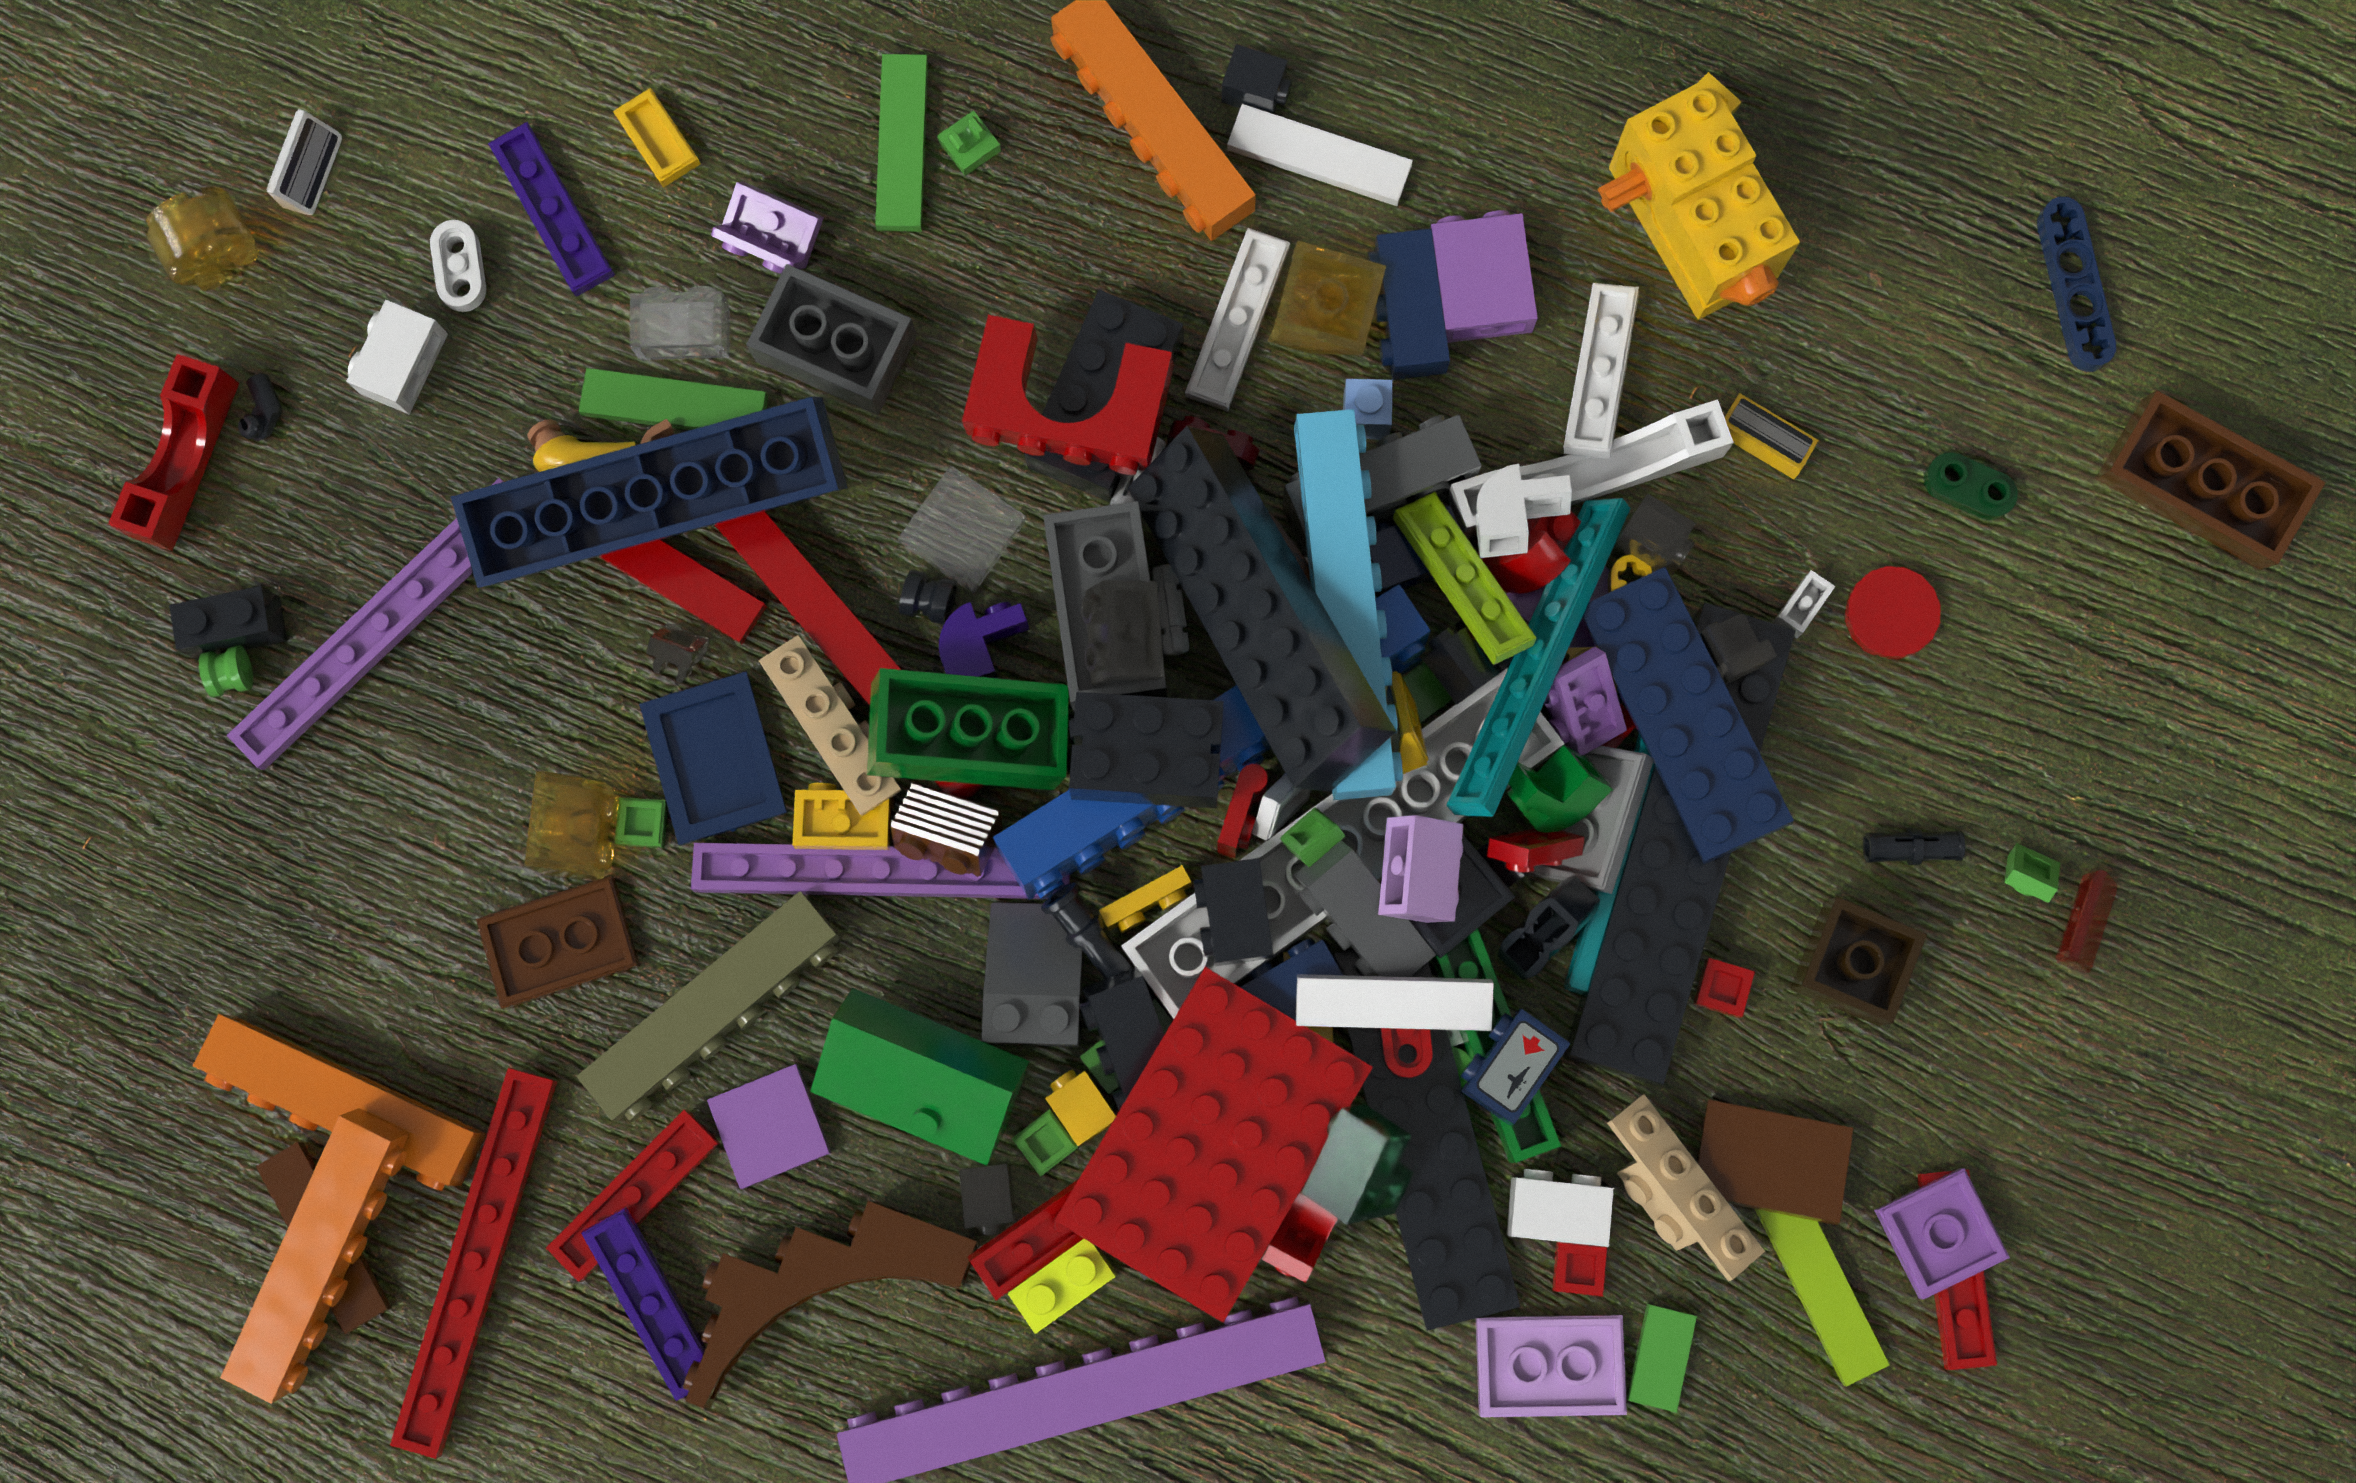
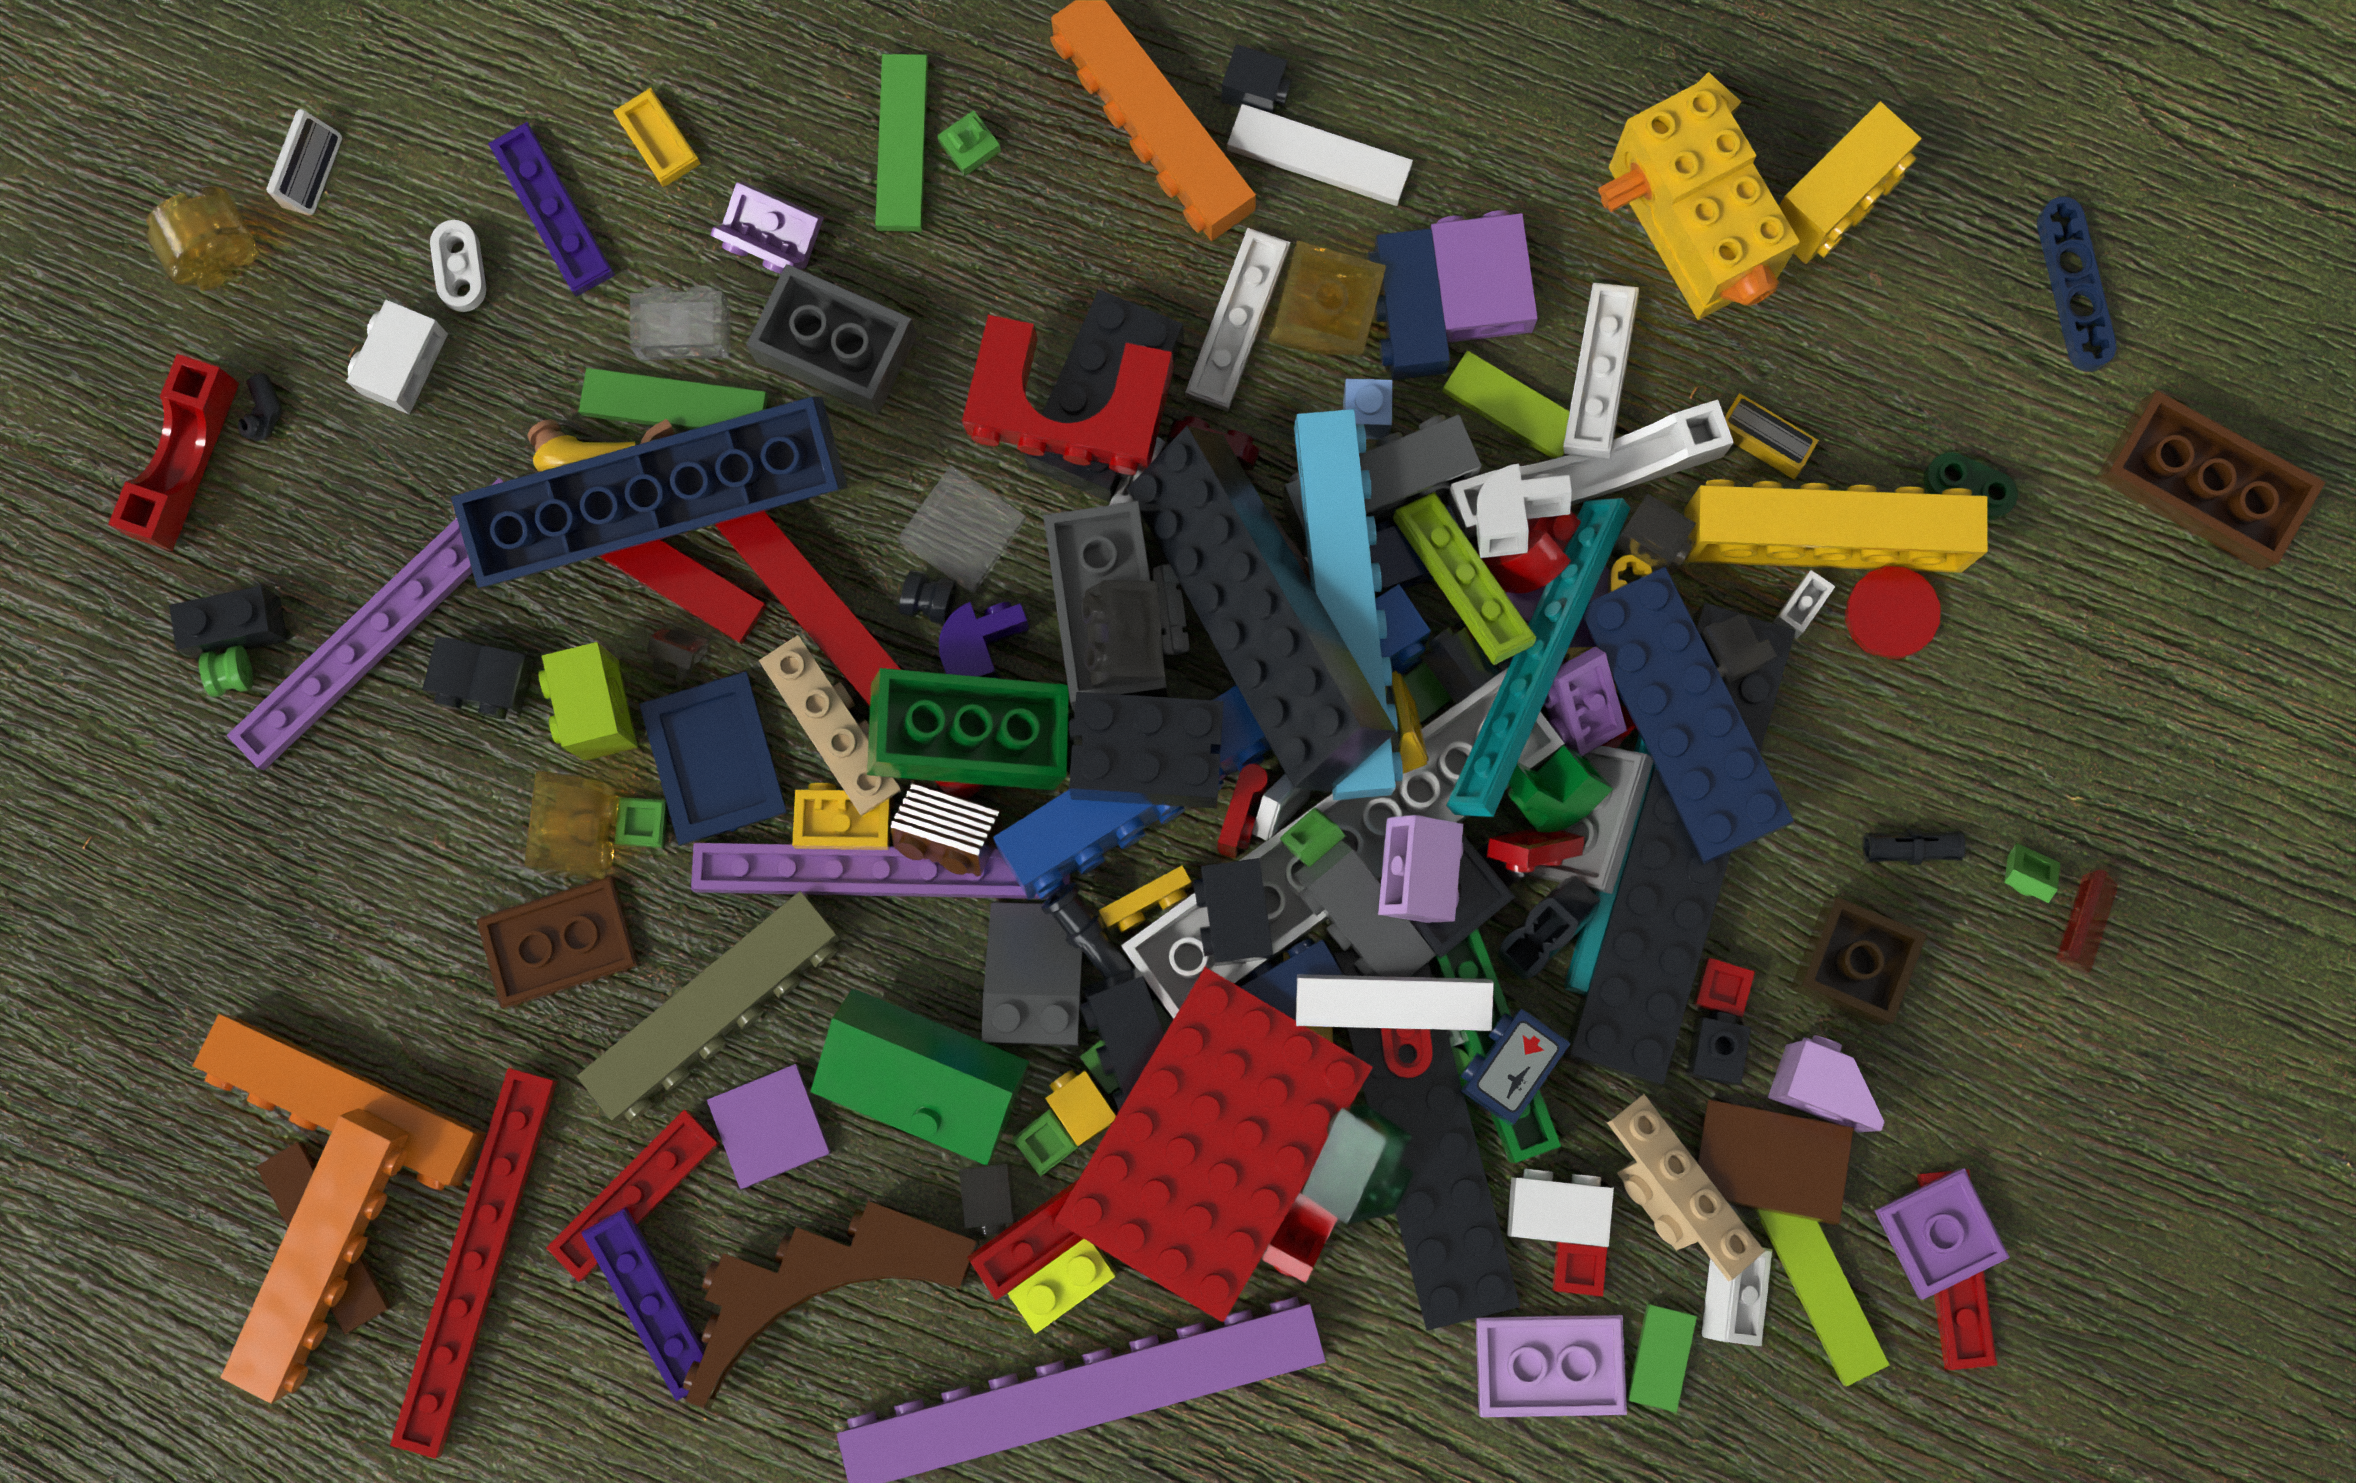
(477, 676): none -> black brick
(587, 702): none -> lime brick
(1509, 404): none -> lime tile
(1718, 1049): none -> black brick
(1737, 1308): none -> white slope
(1825, 1084): none -> lavender slope
(1836, 527): none -> yellow brick
(1849, 181): none -> yellow brick

